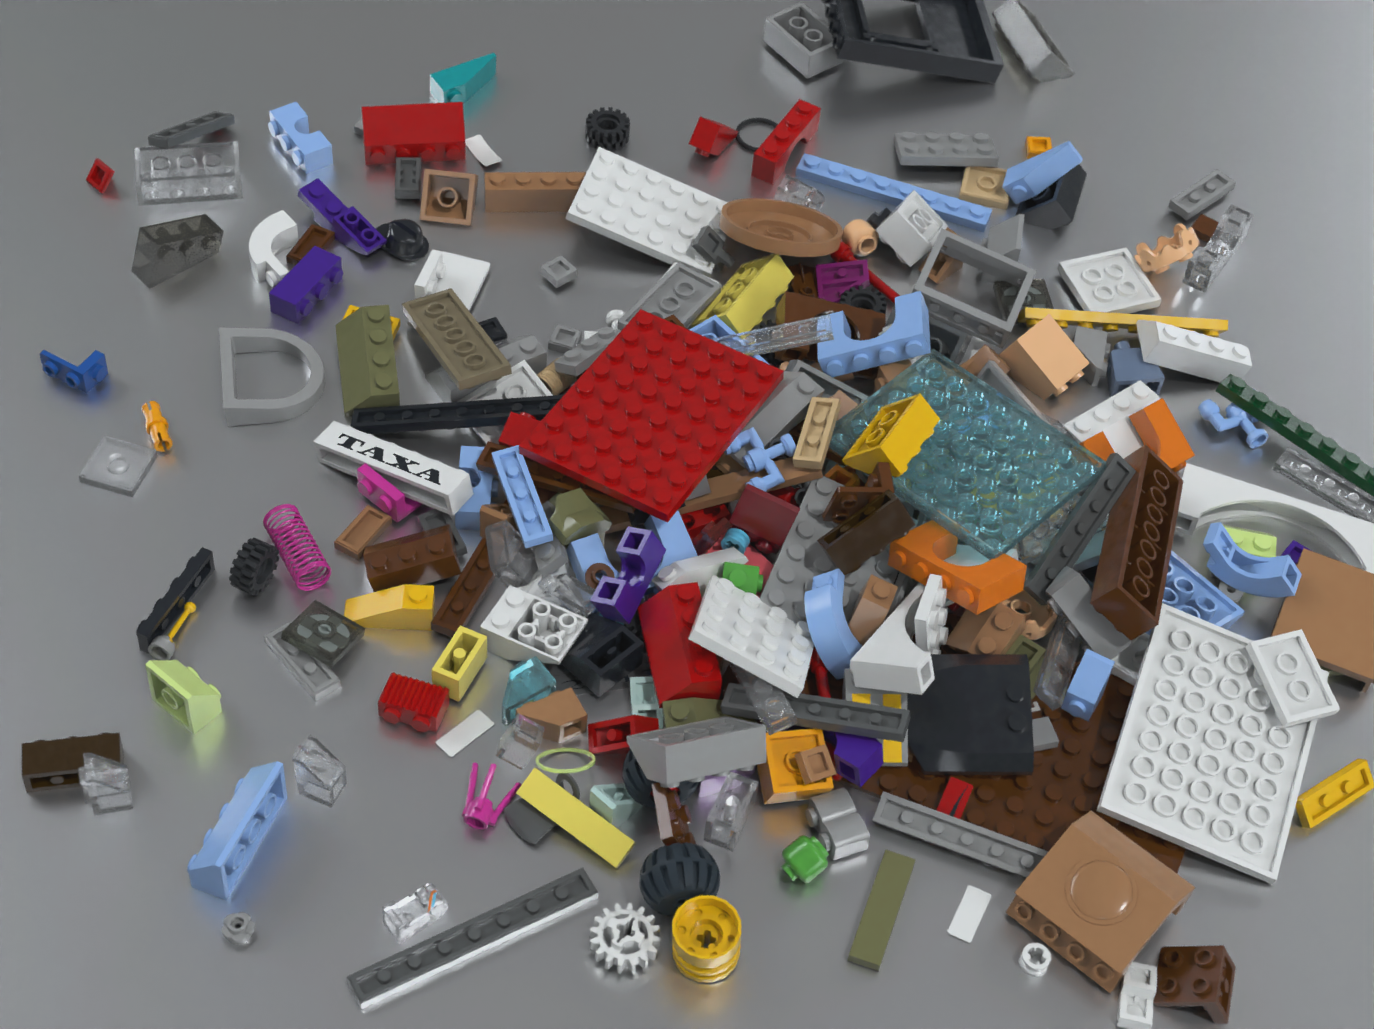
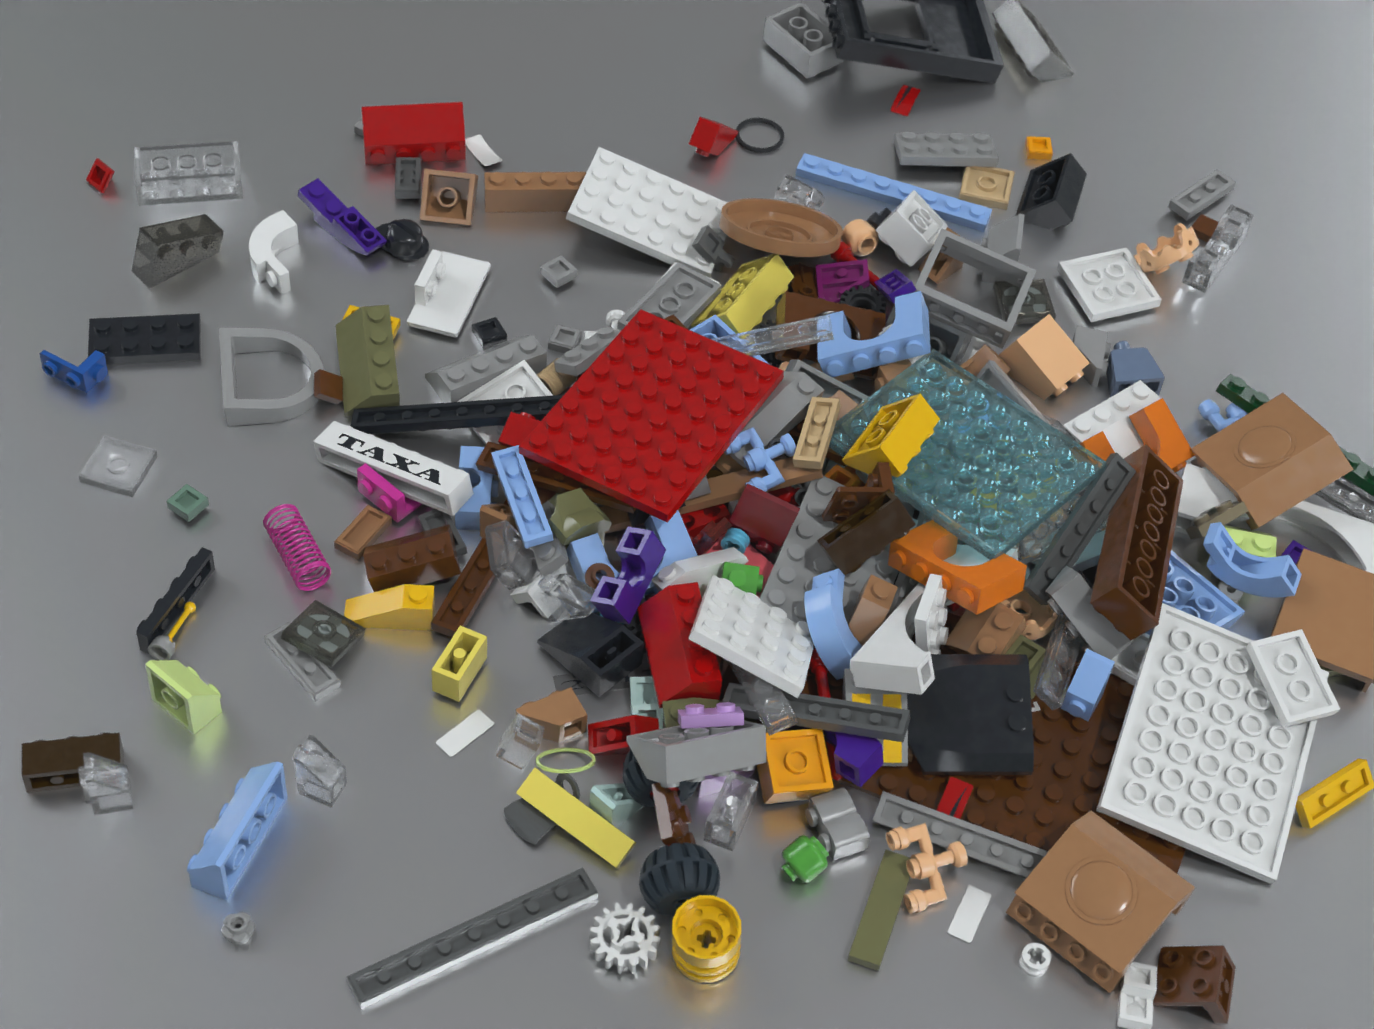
(146, 338): none -> black plate
(157, 426): light orange pin -> none
(187, 502): none -> sand green plate
(191, 129): dark grey tile -> none
(254, 566): black tyre -> none
(292, 129): light blue arch -> none
(306, 285): dark purple brick -> none
(312, 237): reddish brown tile -> none
(328, 386): none -> reddish brown tile
(413, 703): red brick -> none
(414, 912): clear leg -> none
(456, 339): dark tan plate -> none
(463, 80): teal slope -> none
(479, 812): dark pink plant -> none
(526, 683): clear light blue slope -> none
(530, 627): white slope -> none
(607, 119): black tyre -> none
(697, 716): none -> lavender plate
(774, 152): red arch -> none
(815, 764): medium nougat plate -> none
(894, 285): none -> dark purple plate
(905, 100): none -> red sticker
(925, 864): none -> light nougat piece
(1039, 172): light blue slope -> none
(1044, 734): light grey tile -> none
(1112, 321): yellow plate -> none
(1192, 351): white slope -> none
(1225, 513): none -> dark tan plate
(1272, 458): none -> medium nougat panel

